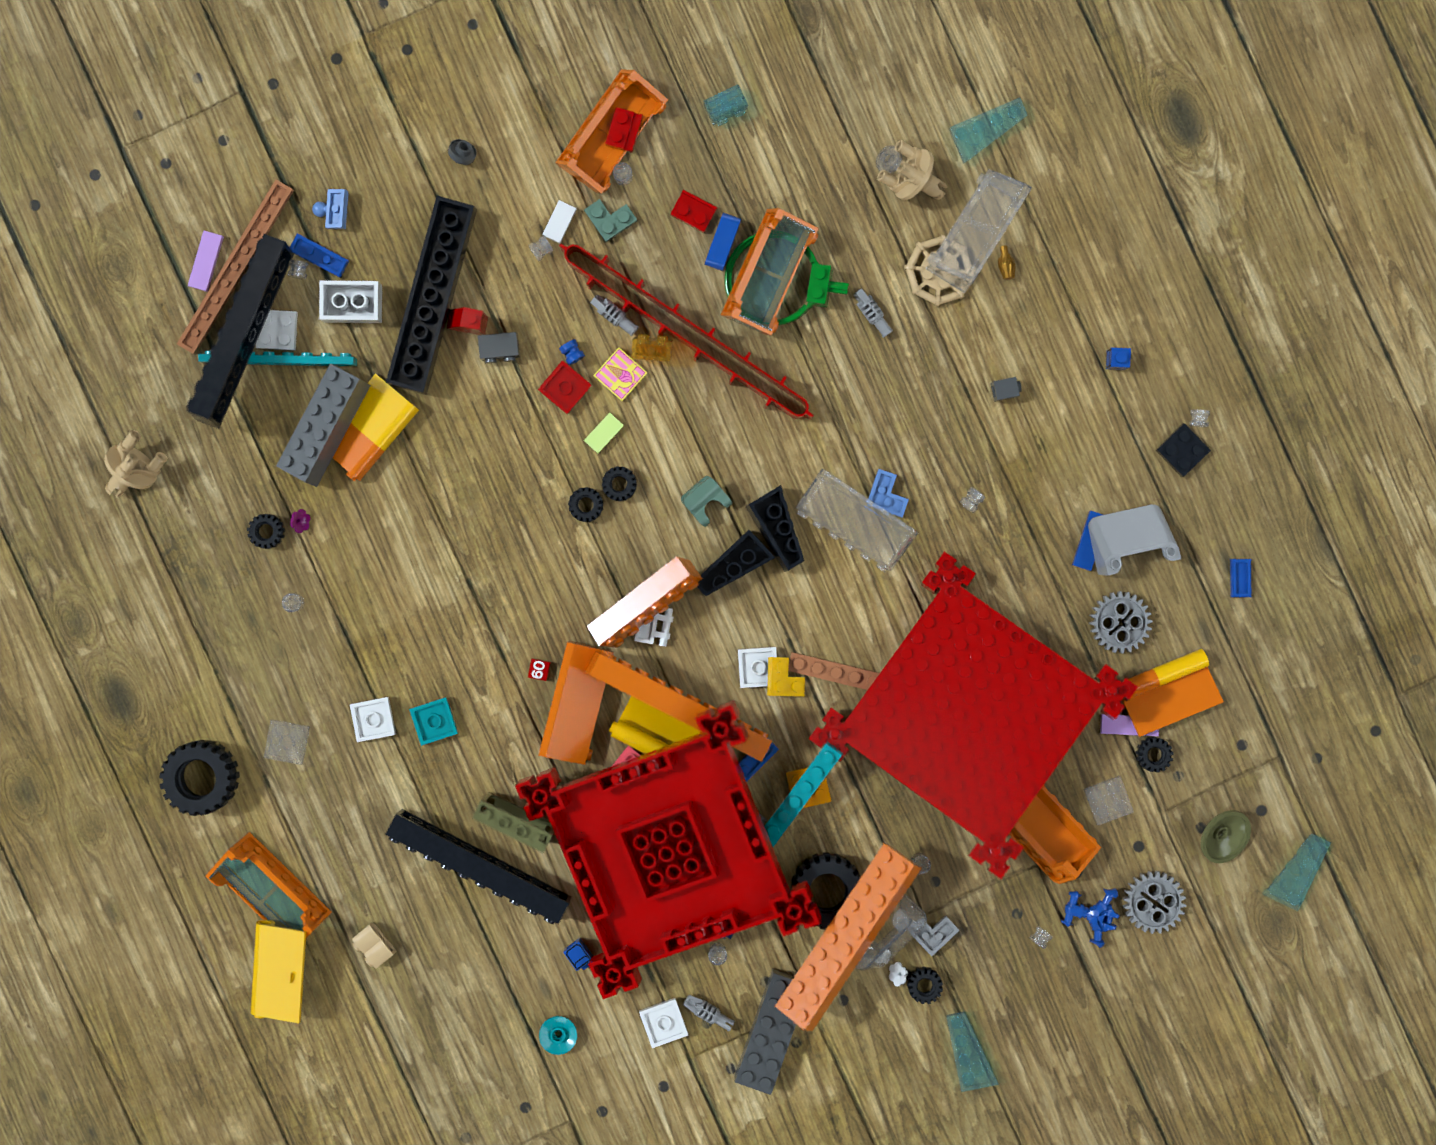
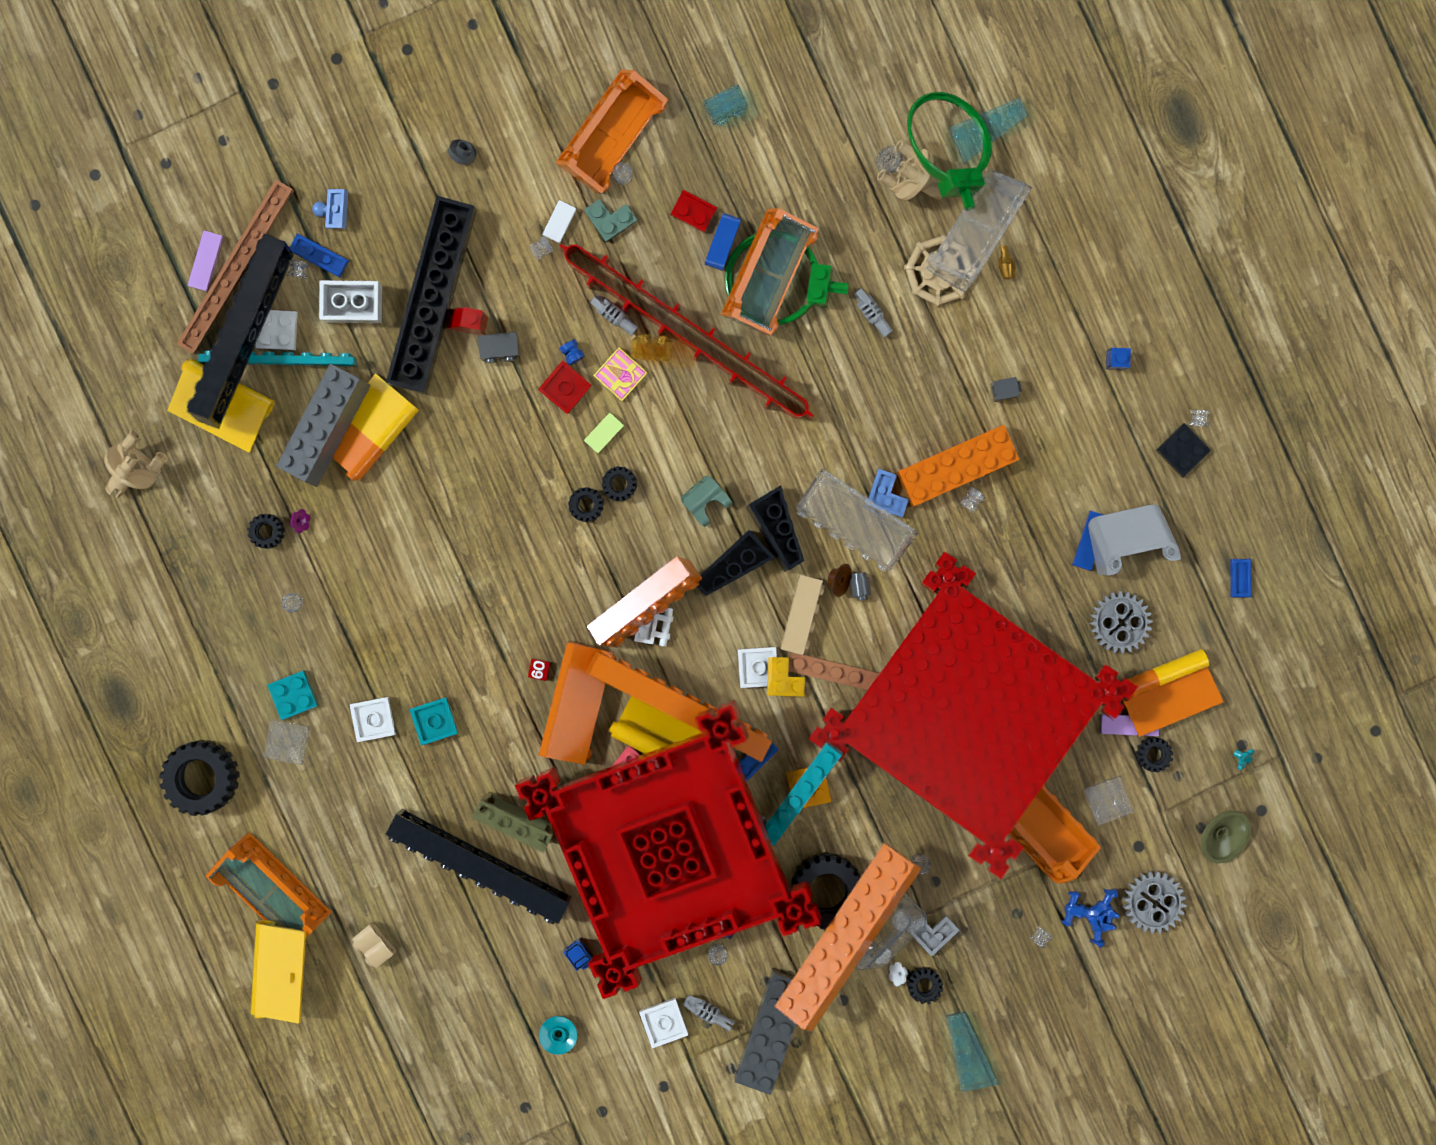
(242, 418): none -> yellow door
(292, 695): none -> teal plate
(624, 130): red plate -> none
(801, 615): none -> tan brick
(840, 579): none -> reddish brown piece
(860, 586): none -> dark grey brick
(955, 182): none -> green brick
(957, 465): none -> orange brick
(1244, 758): none -> teal plant
(1297, 876): clear light blue wing -> none

